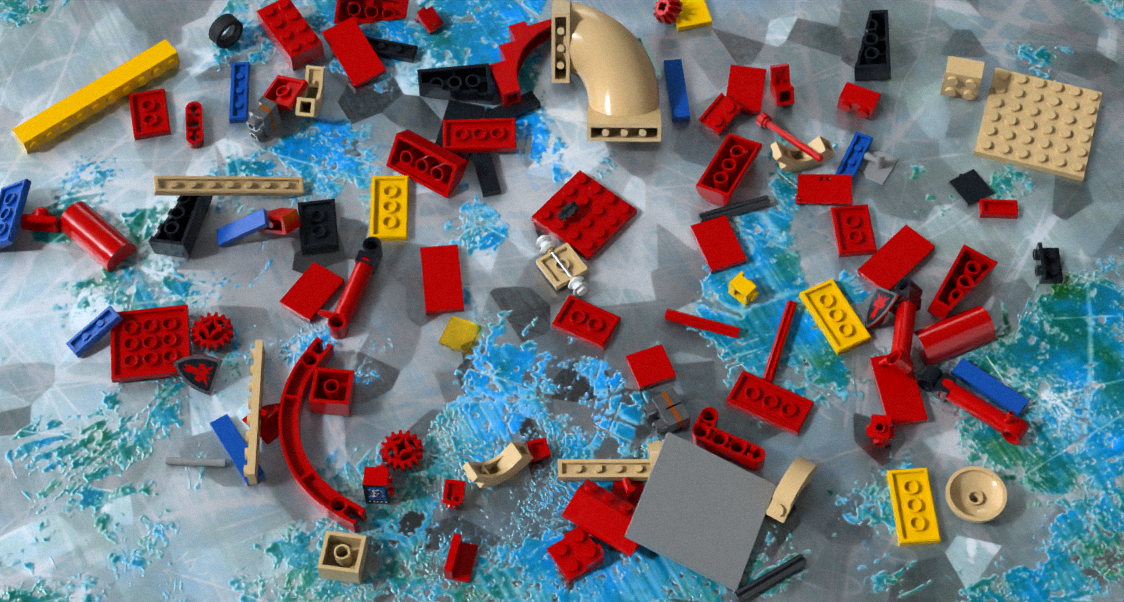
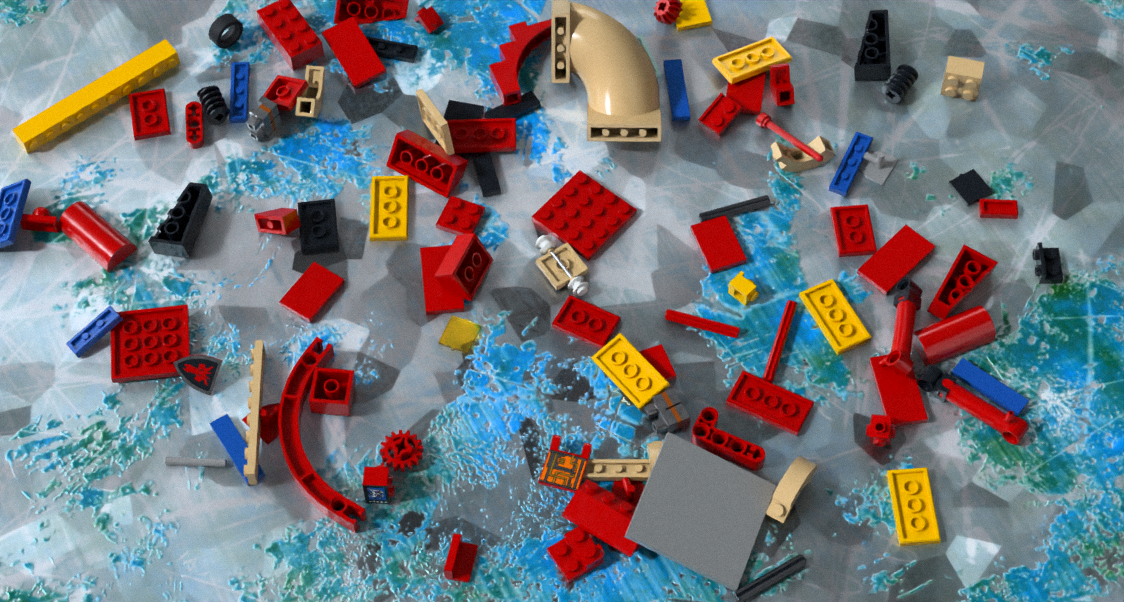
(213, 104): none -> black piece
(214, 333): red gear -> none
(227, 186): tan tile -> none
(242, 227): tile -> none
(343, 556): tan brick -> none
(366, 265): red piece -> none
(435, 122): none -> tan tile
(453, 493): red bracket -> none
(457, 83): black wedge -> none
(460, 216): none -> red plate
(464, 266): none -> red slope
(499, 468): tan arch -> none
(538, 449): red plate -> none
(564, 469): none -> flag
(568, 210): black piece -> none
(630, 371): none -> yellow tile
(727, 169): red brick -> none
(751, 60): none -> yellow tile
(824, 191): red door -> none
(858, 101): red brick -> none
(879, 306): shield -> none
(899, 83): none -> black piece
(976, 484): tan dish -> none
(1038, 124): tan plate -> none

